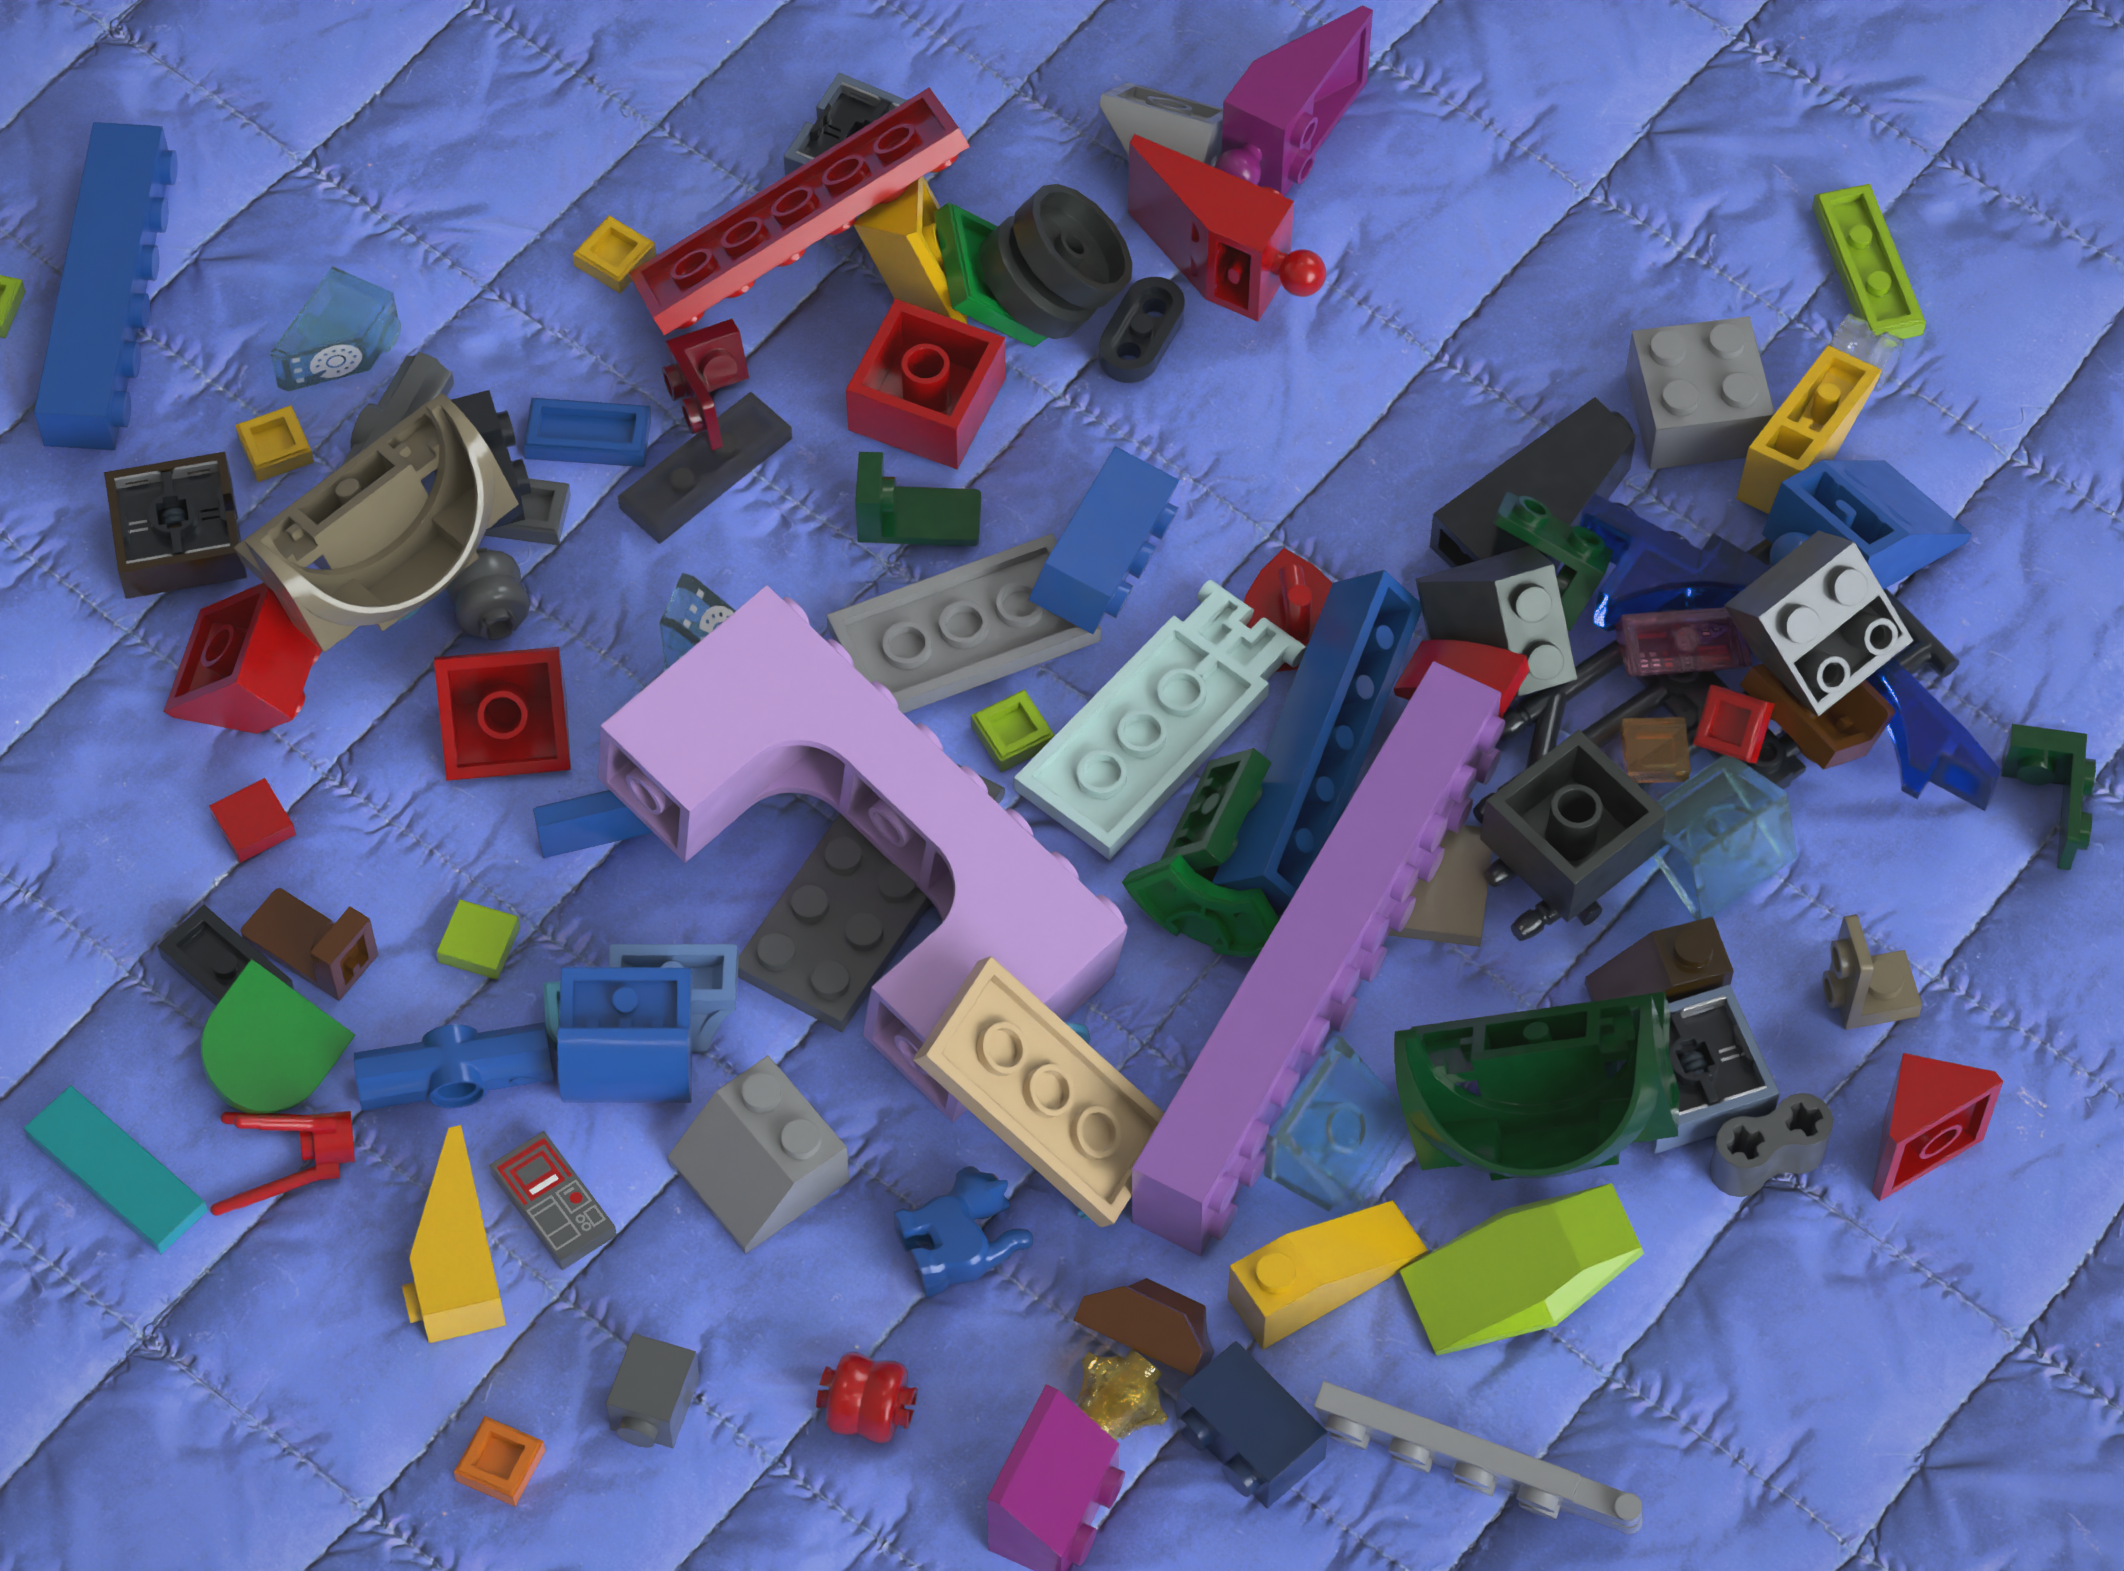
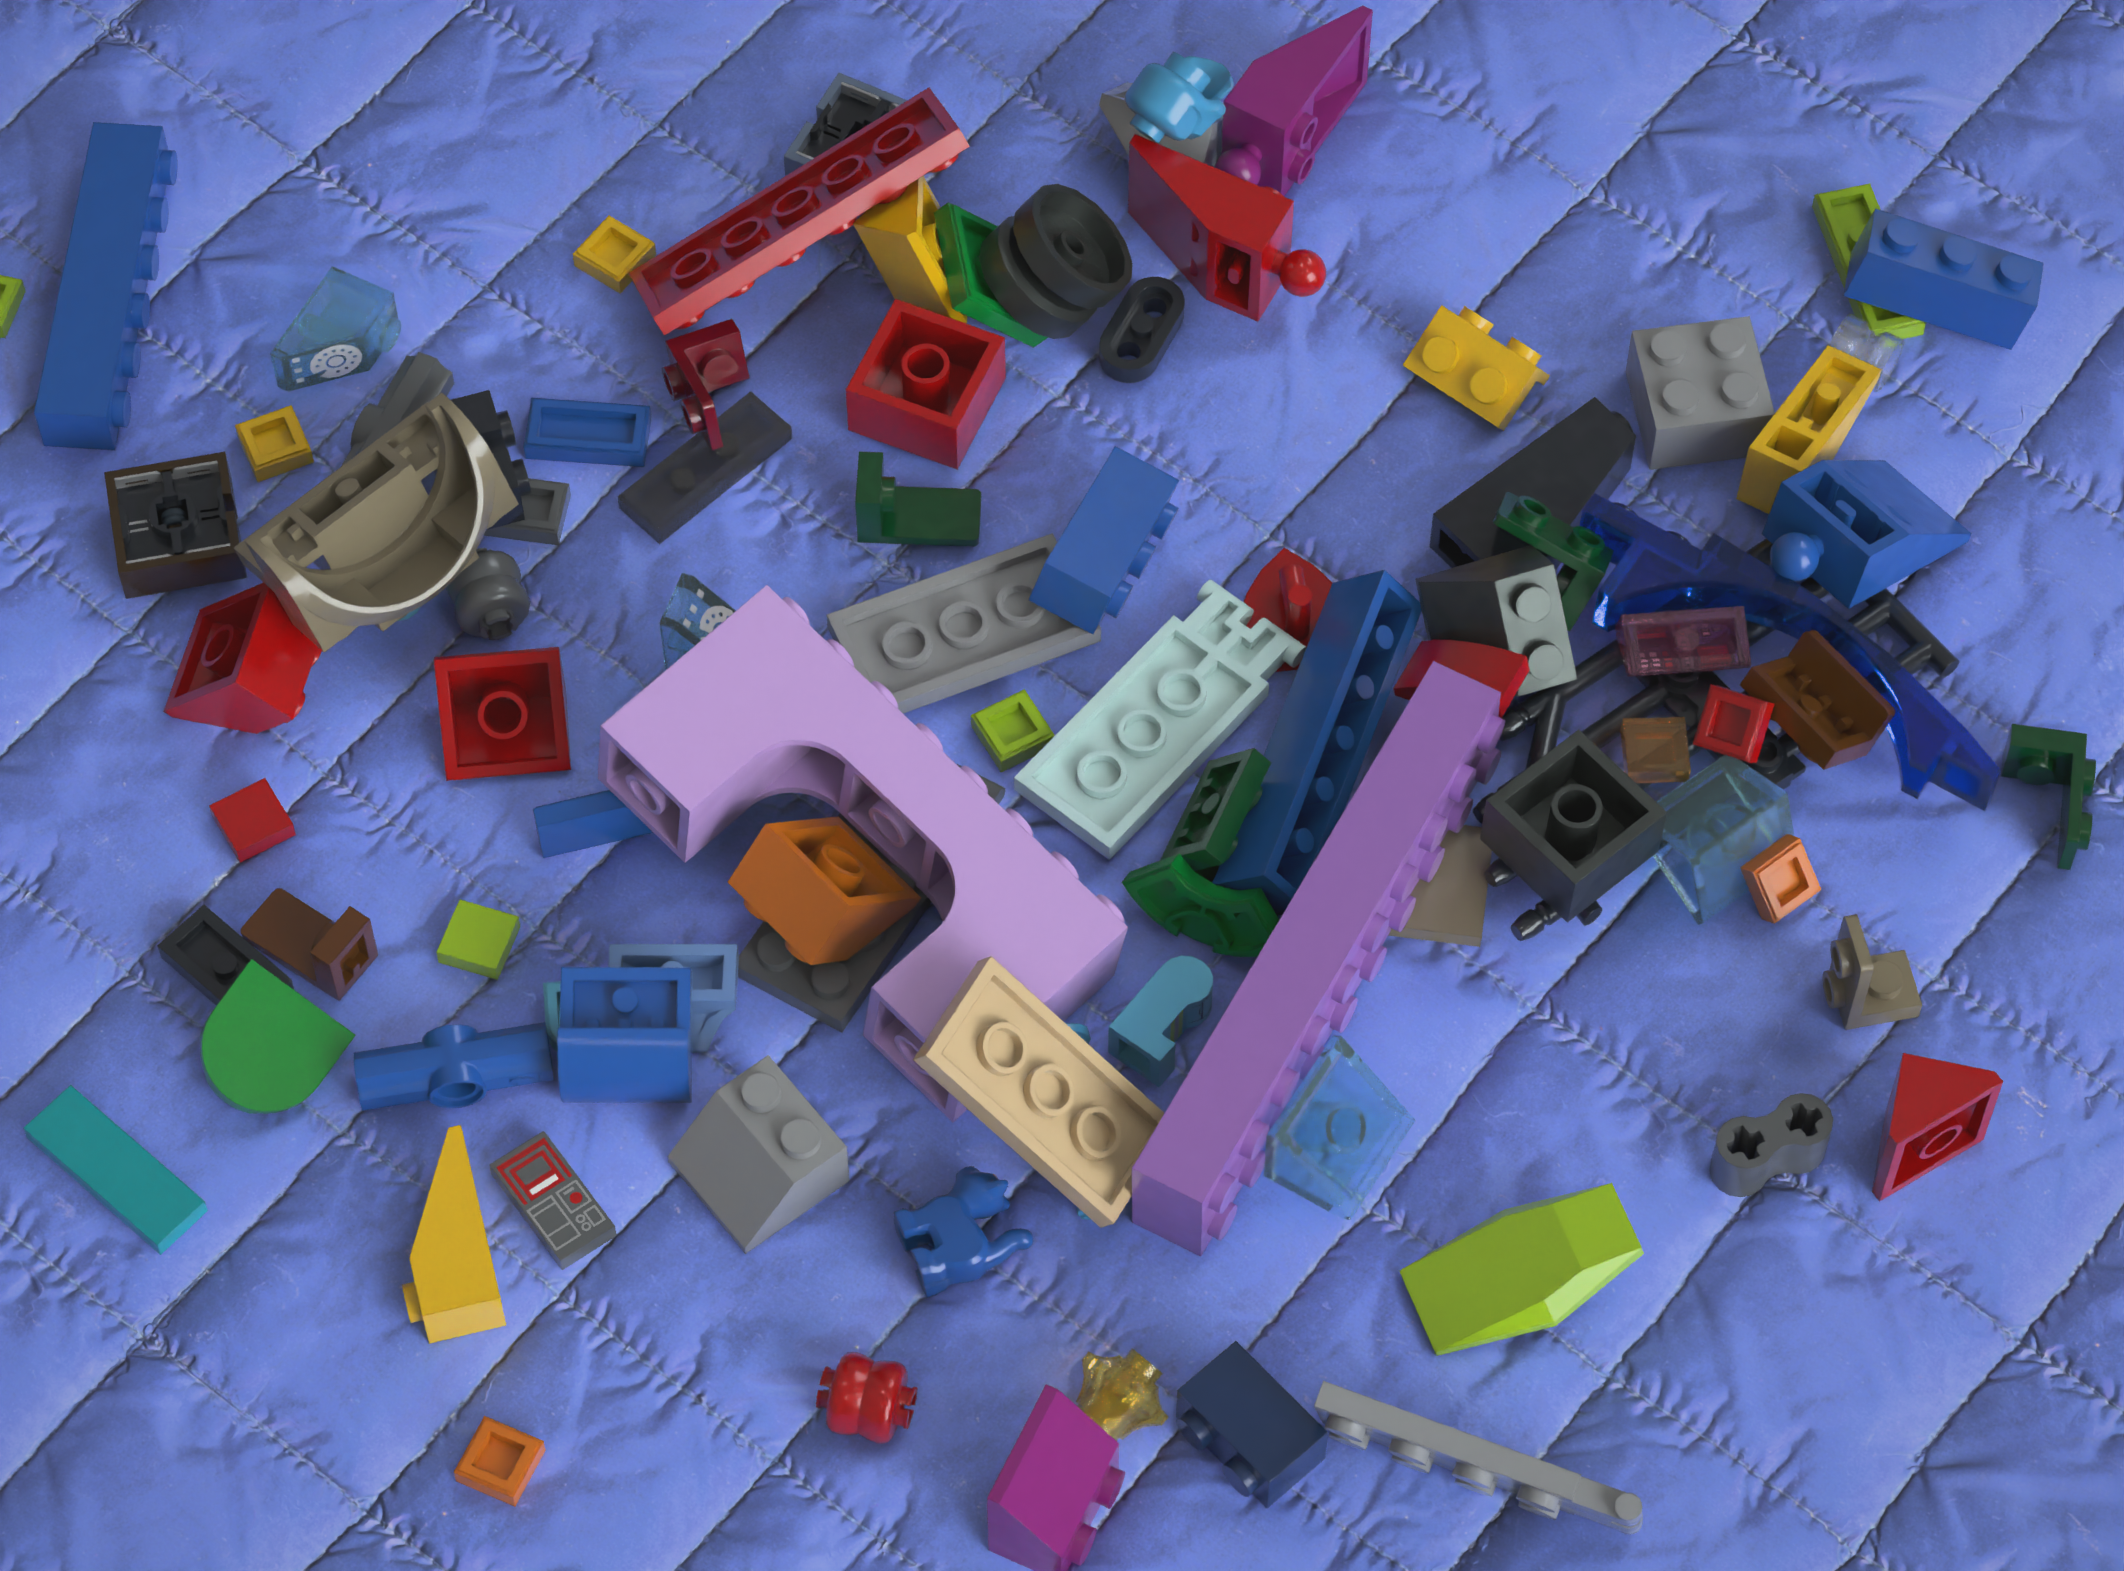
(322, 1138): red plant -> none
(652, 1392): dark grey brick -> none
(820, 888): none -> orange slope
(1152, 1322): reddish brown slope -> none
(1158, 1016): none -> medium azure leg
(1178, 97): none -> dark azure head
(1320, 1269): yellow slope -> none
(1474, 367): none -> yellow bracket
(1544, 1087): dark green piece -> none
(1674, 960): dark brown slope -> none
(1714, 1067): piece -> none
(1780, 878): none -> orange tile
(1819, 620): dark grey slope -> none
(1943, 279): none -> blue brick

